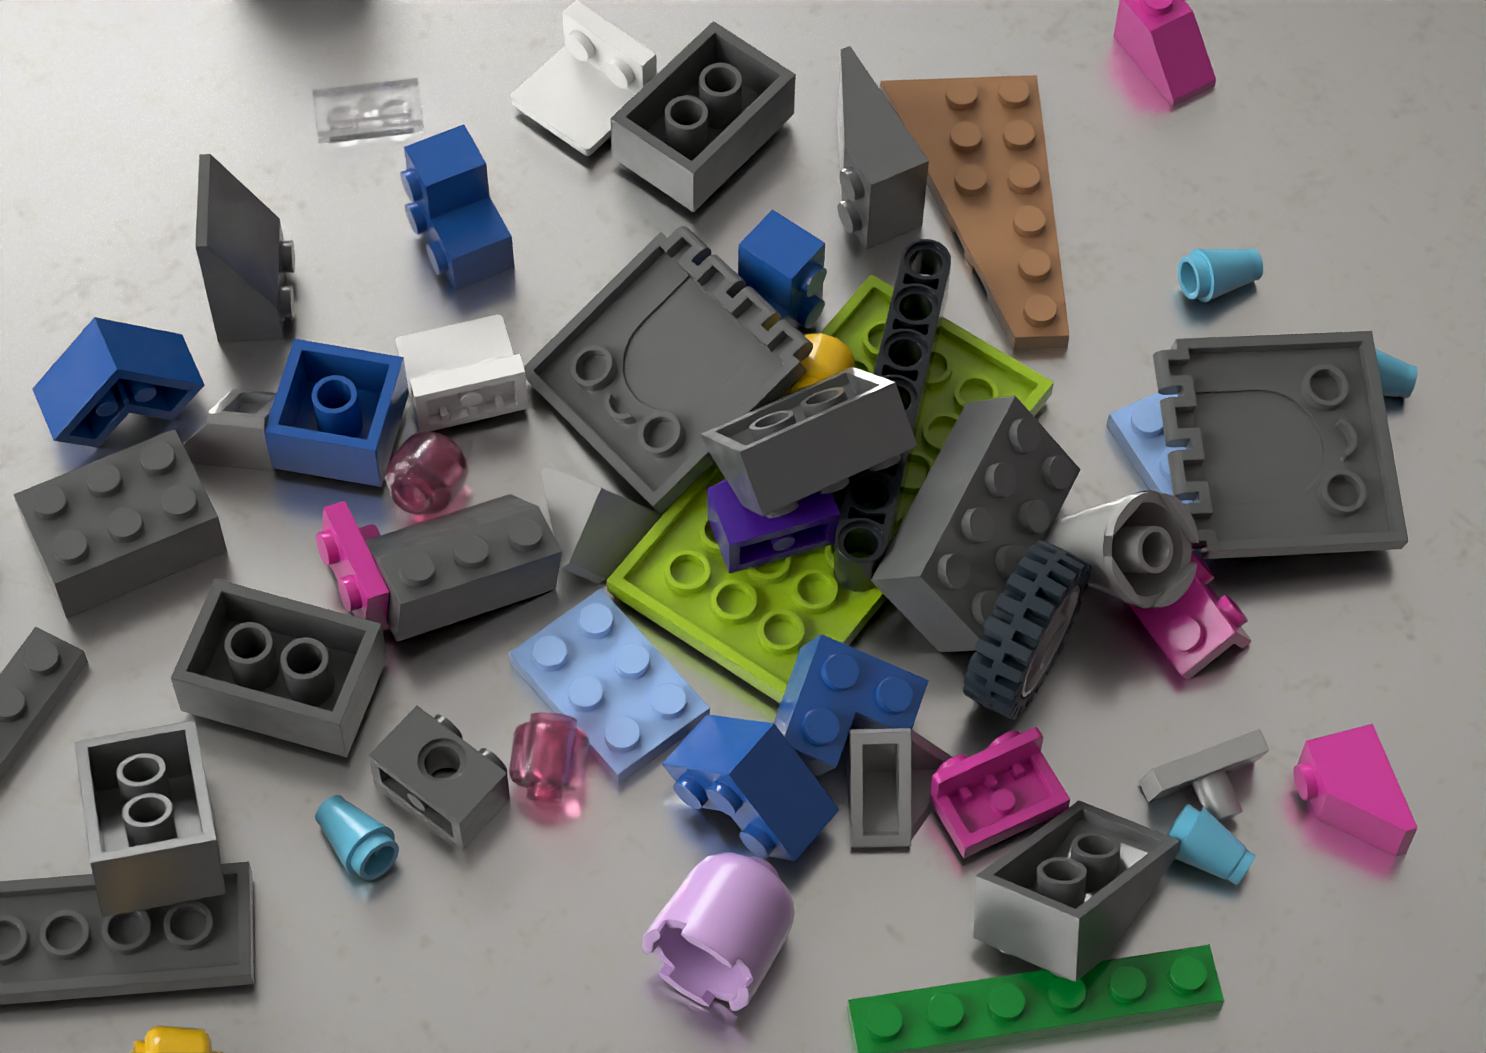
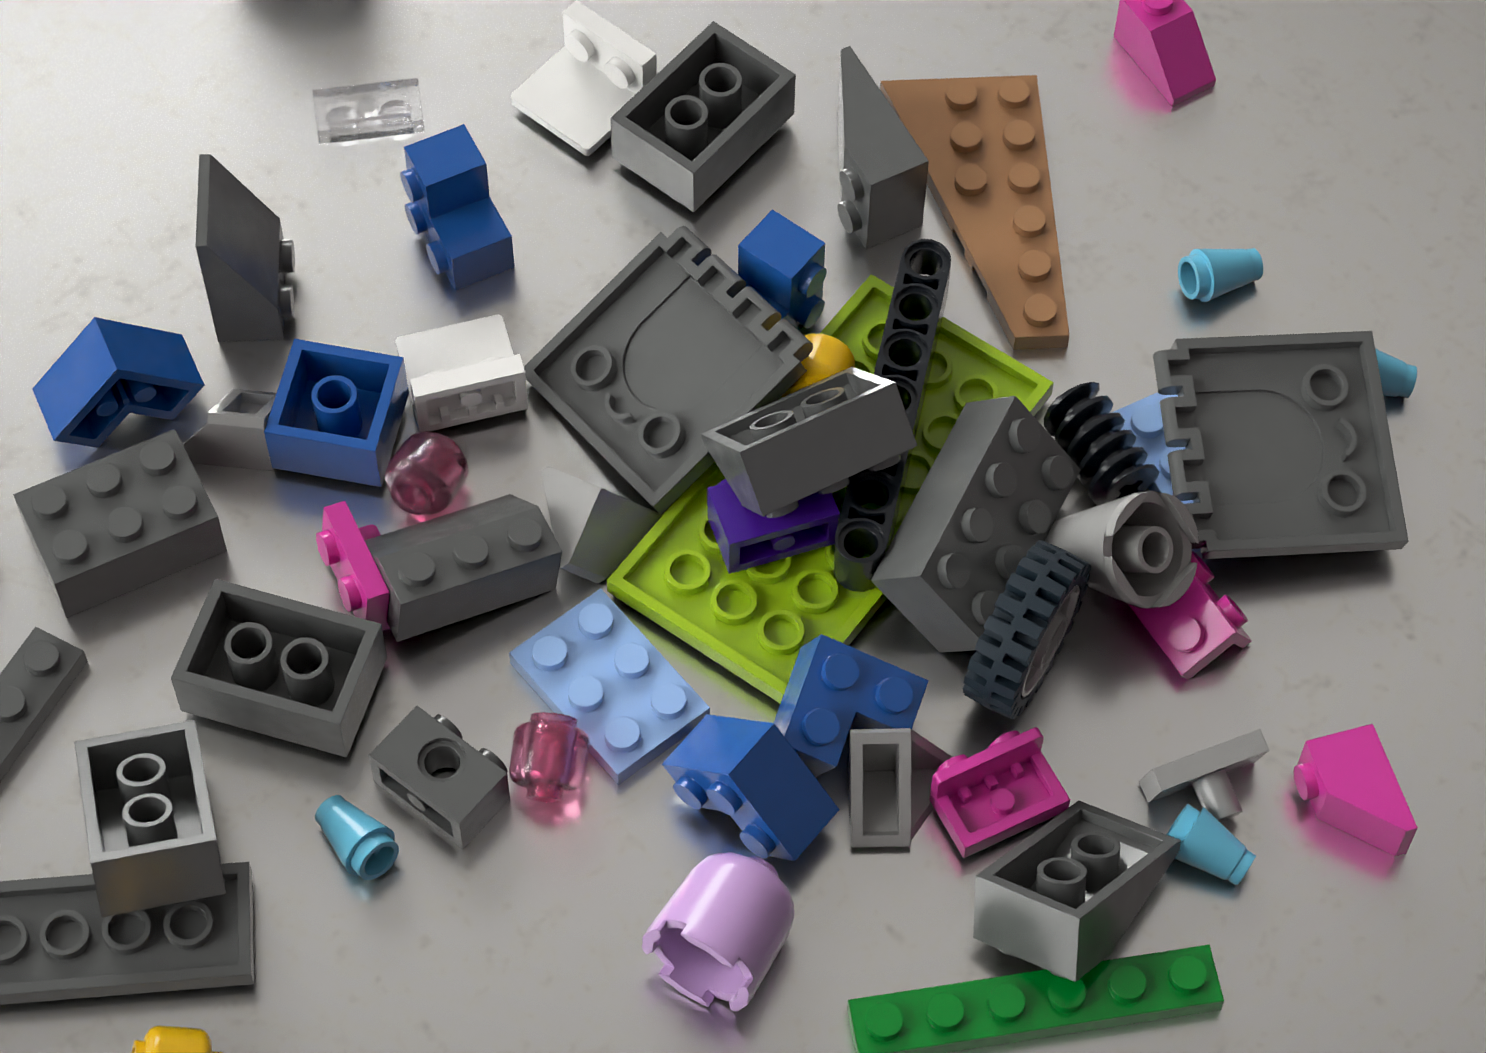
(1097, 445): none -> black piece

